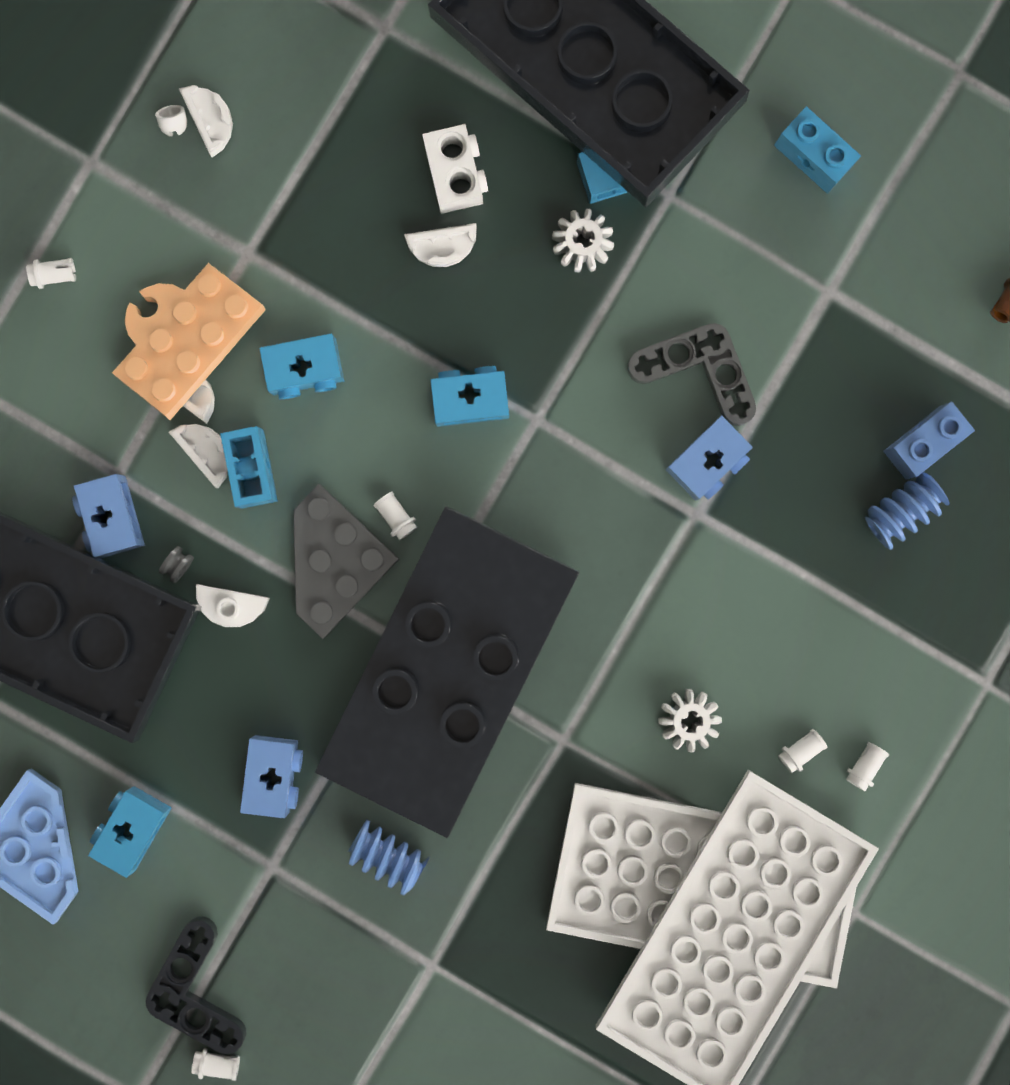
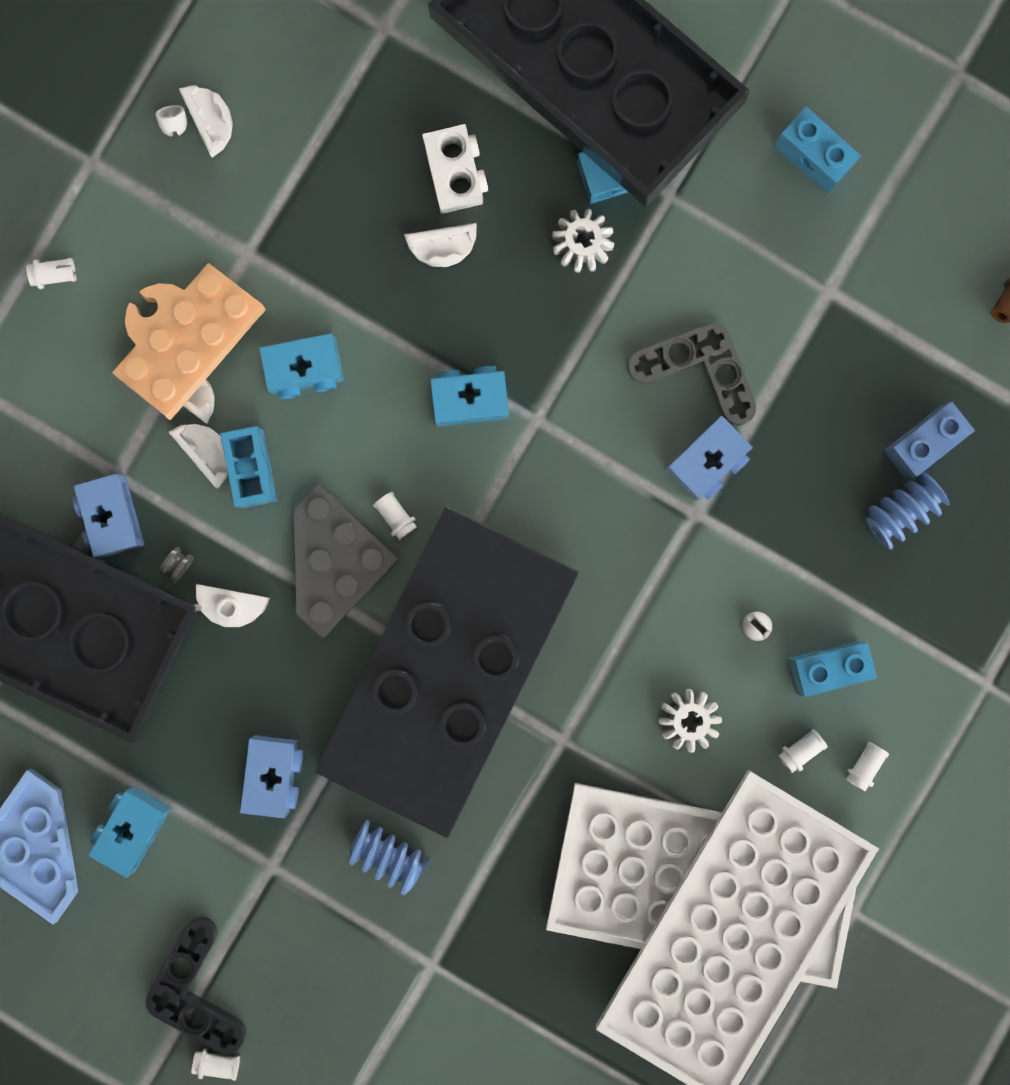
(753, 633): none -> white hinge
(832, 668): none -> dark azure brick

